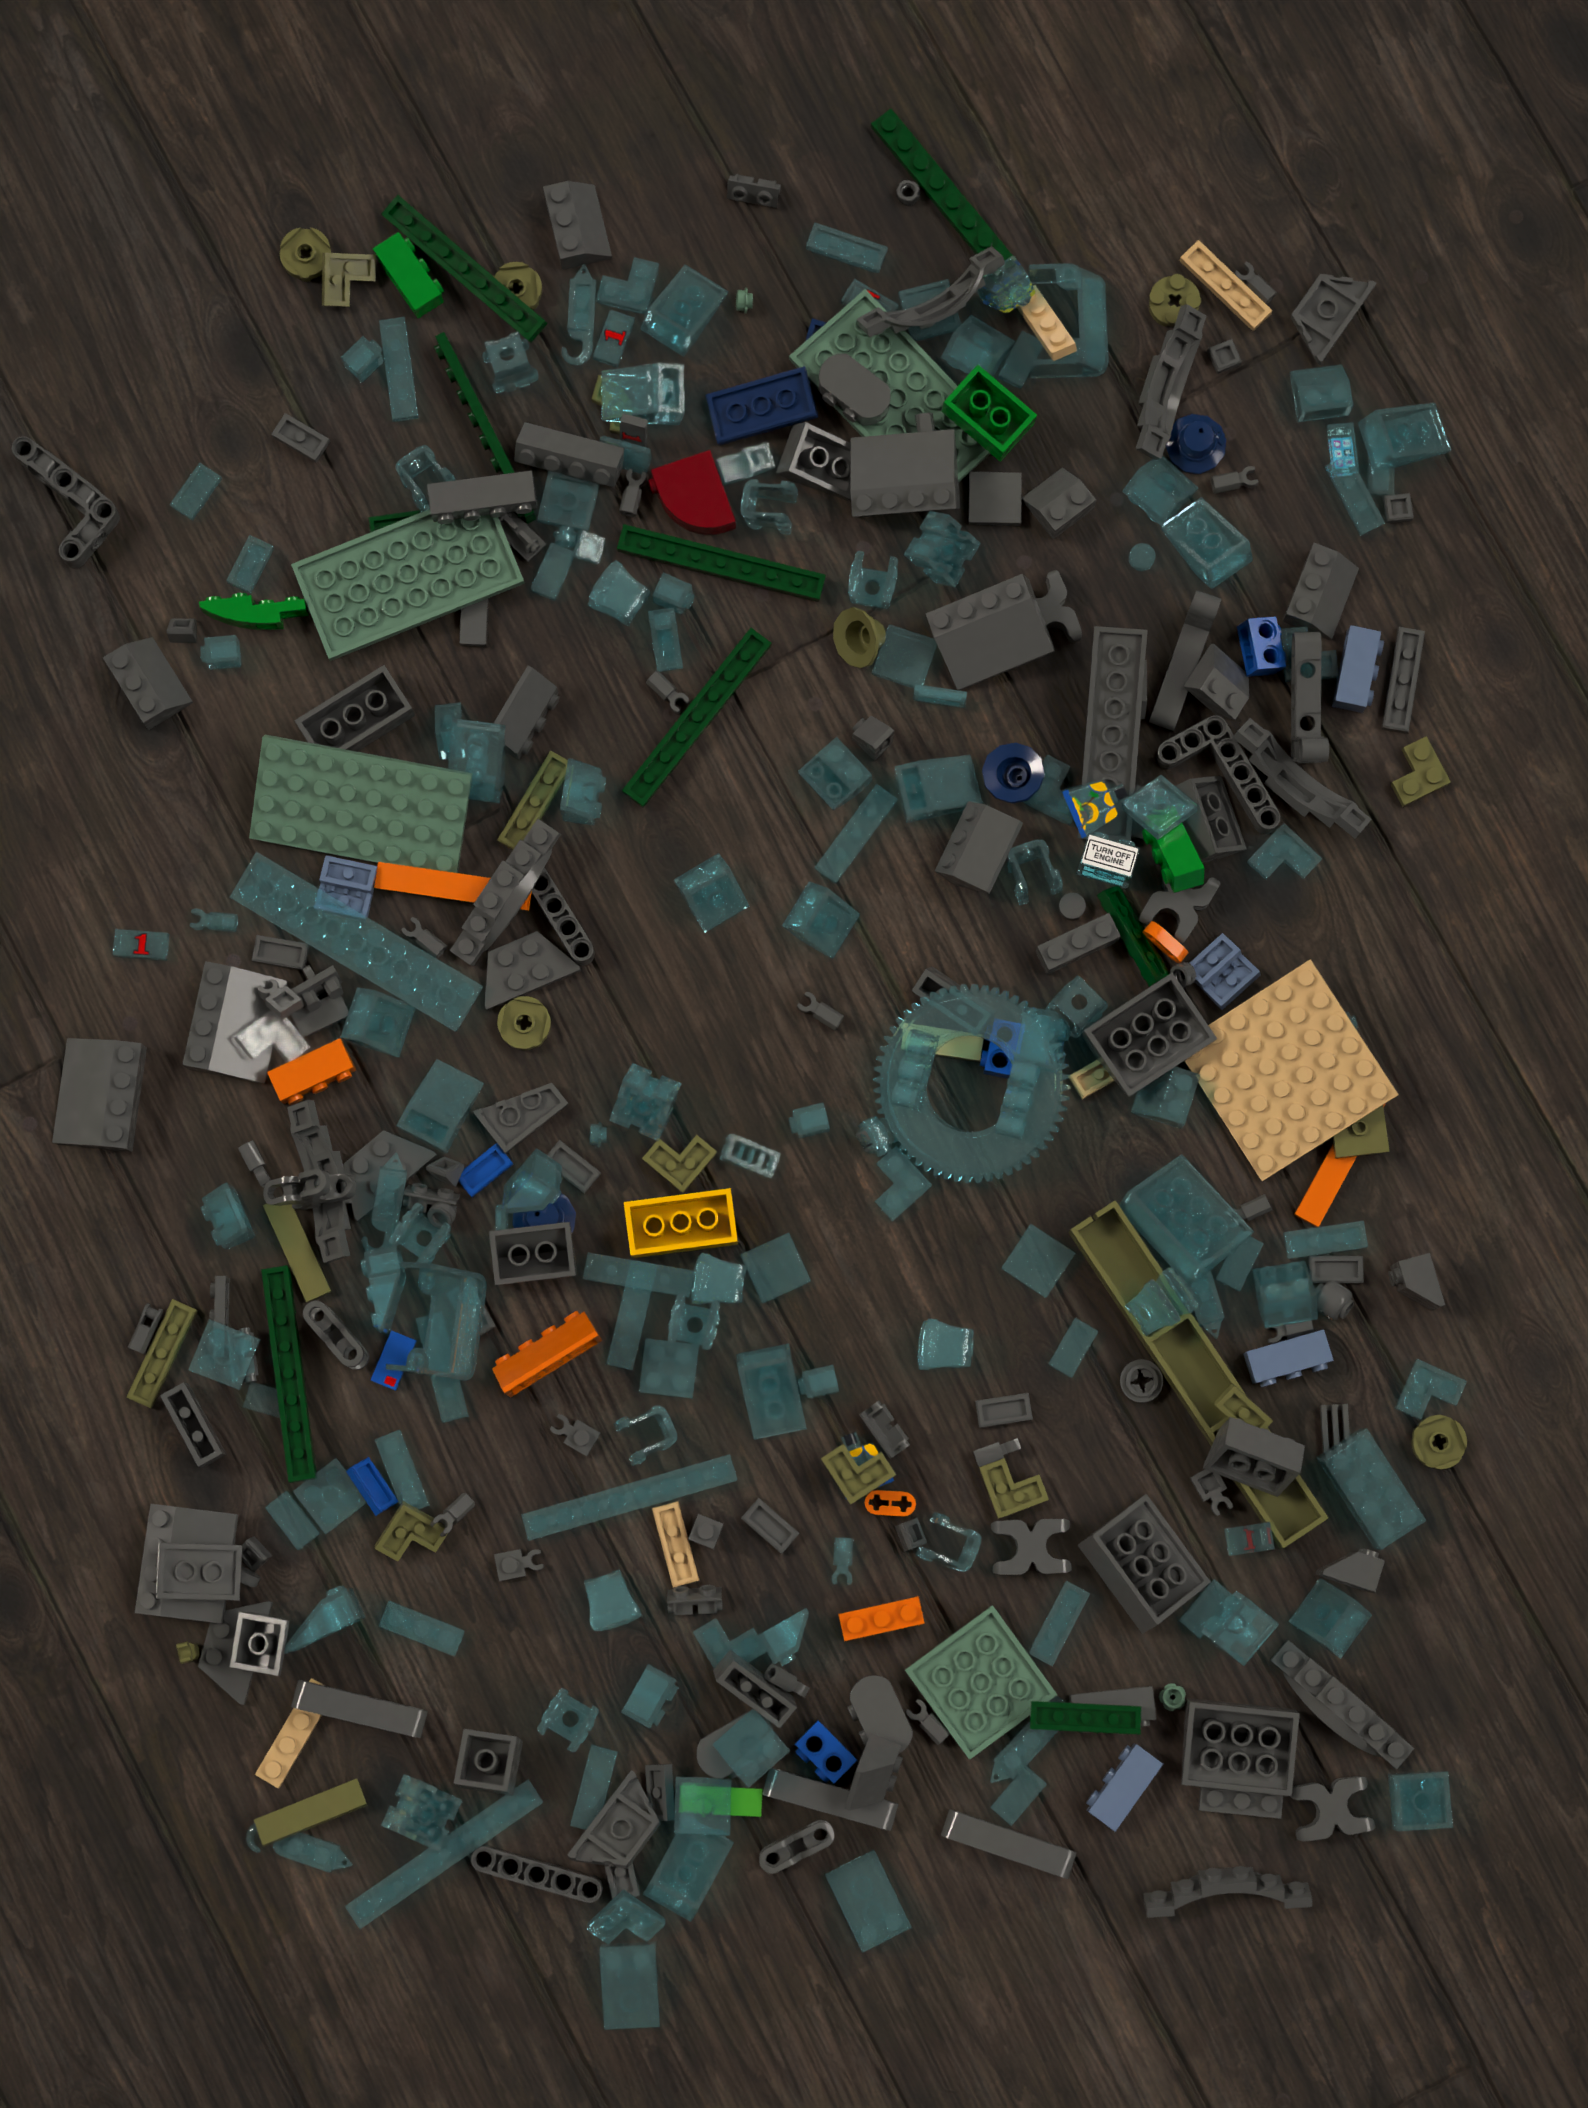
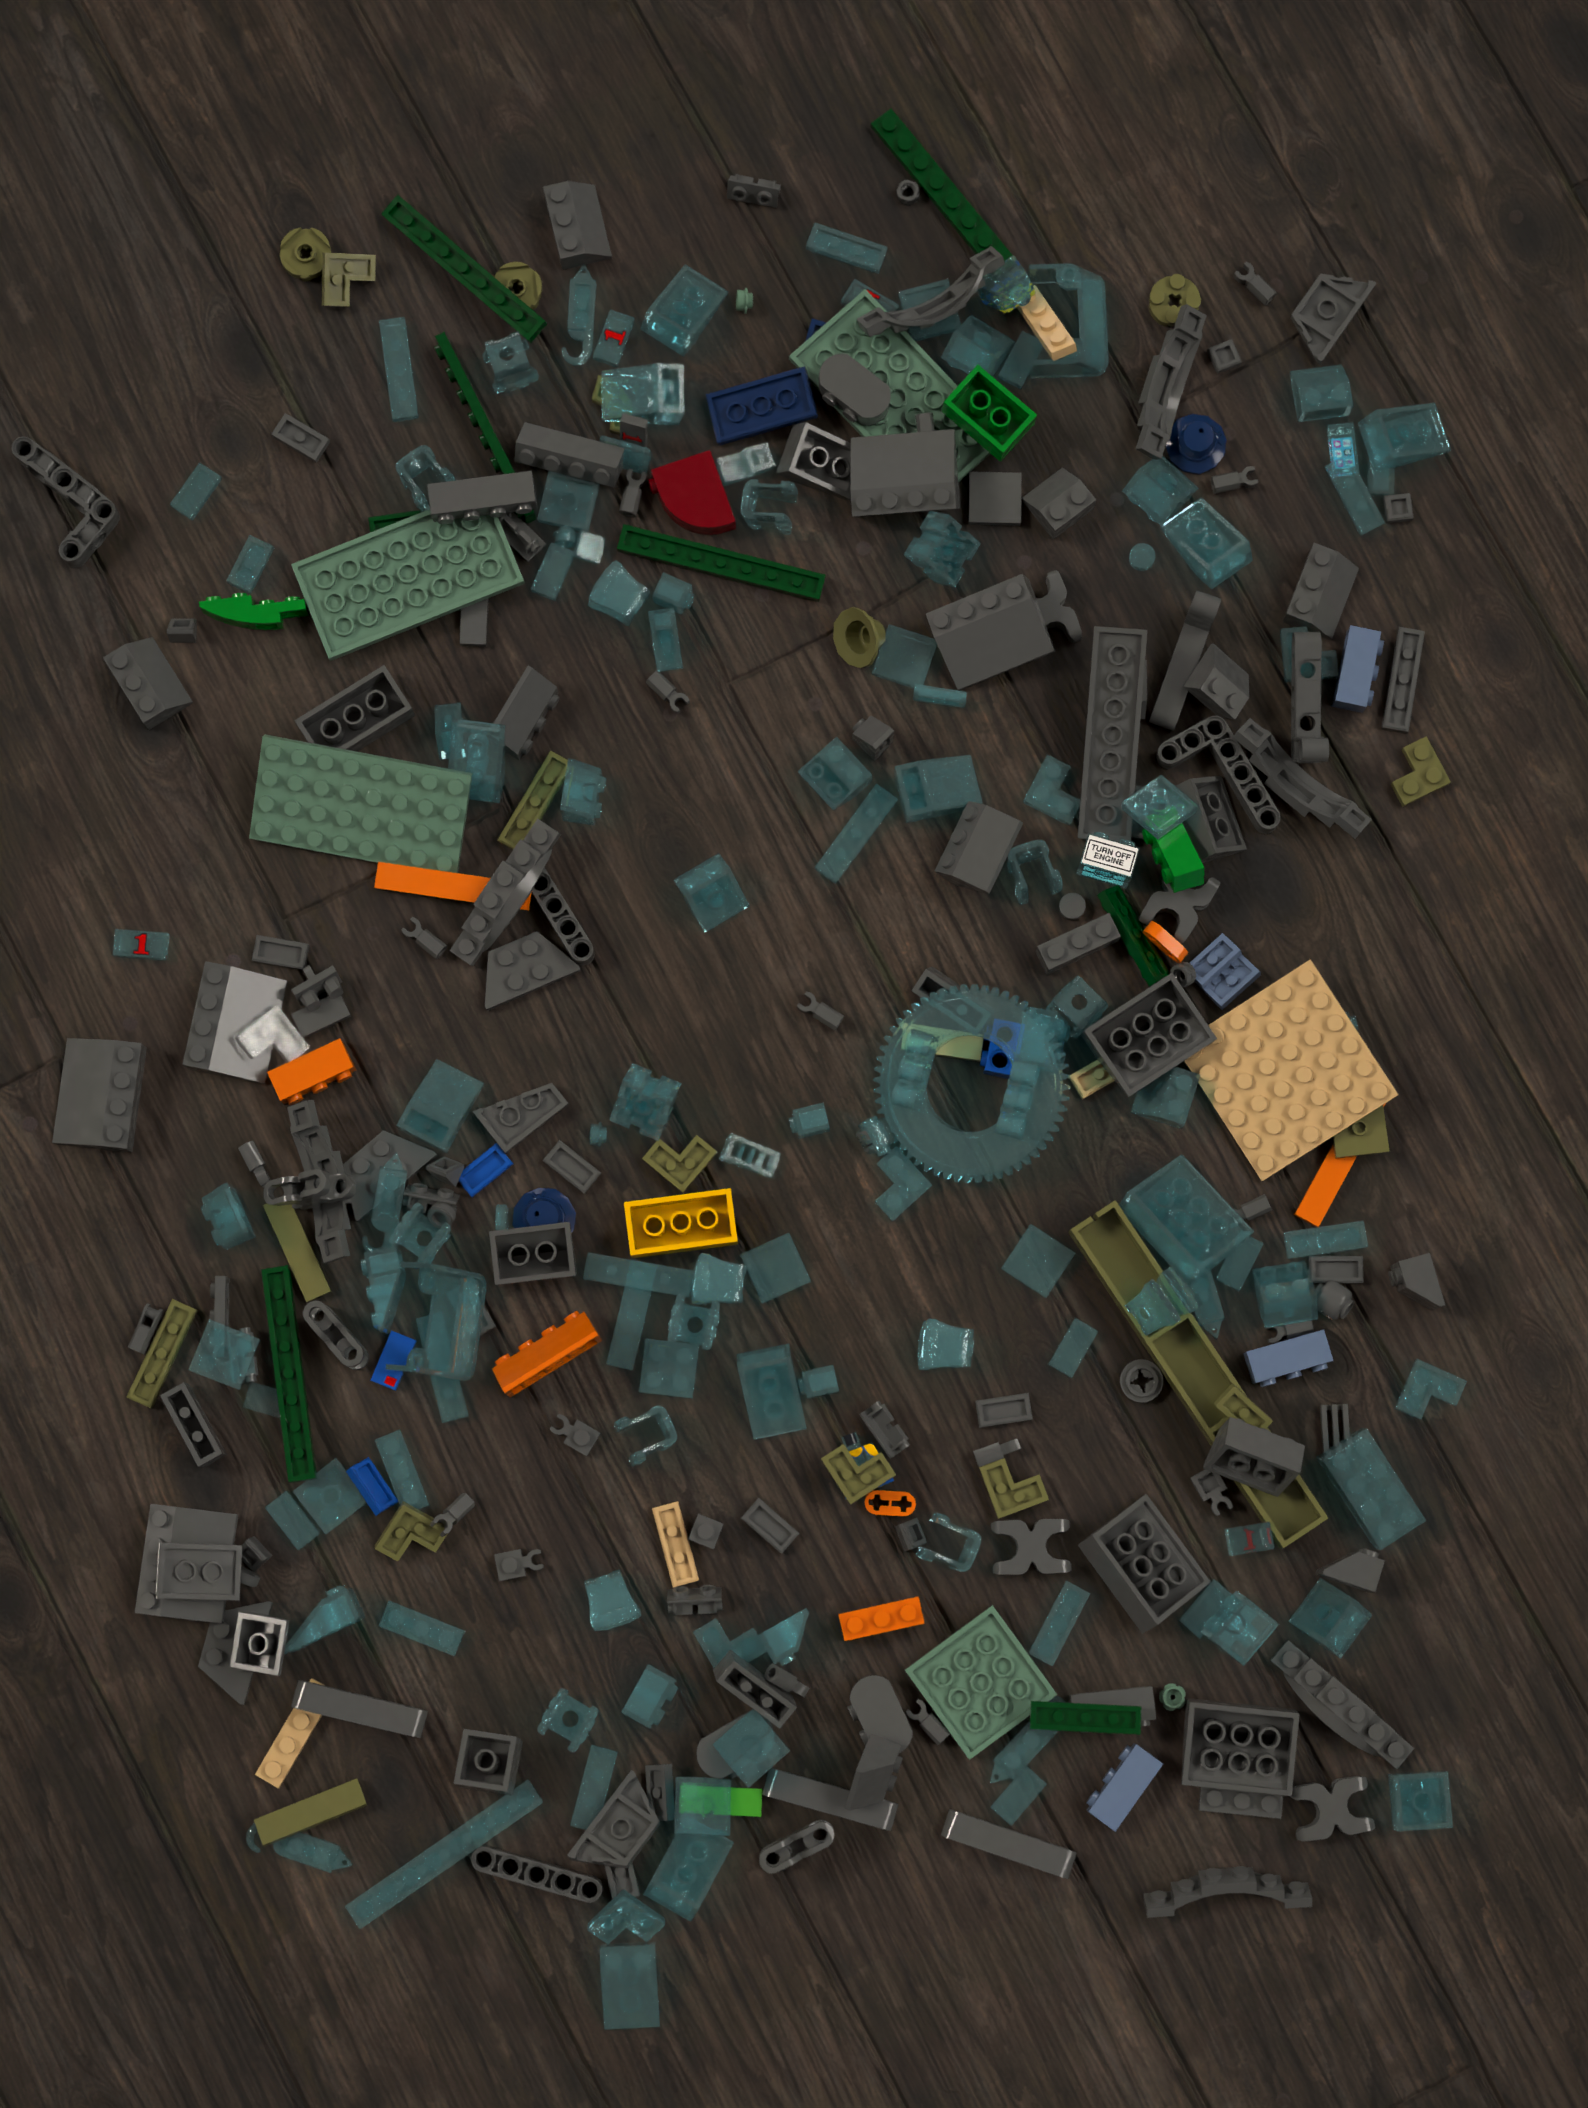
(188, 1652): olive bar -> none
(215, 921): clear light blue bar -> none
(221, 652): clear light blue brick -> none
(280, 1001): dark grey plate -> none
(349, 882): sand blue slope -> none
(356, 941): clear light blue plate -> none
(363, 358): clear light blue brick -> none
(378, 1021): clear light blue slope -> none
(409, 274): green brick -> none
(421, 1813): clear light blue brick -> none
(533, 1185): clear light blue slope -> none
(537, 1015): olive plate -> none
(629, 1497): clear light blue plate -> none
(630, 294): clear light blue plate -> none
(697, 717): dark green plate -> none
(821, 919): clear light blue slope -> none
(830, 1747): blue brick -> none
(842, 1558): clear light blue bar -> none
(861, 576): clear light blue piece -> none
(868, 1901): clear light blue slope -> none
(1006, 766): dark blue hat -> none
(1093, 804): torso -> none
(1225, 285): tan plate -> none
(1255, 646): blue brick -> none
(1287, 848): clear light blue plate -> none
(1445, 1427): olive plate -> none

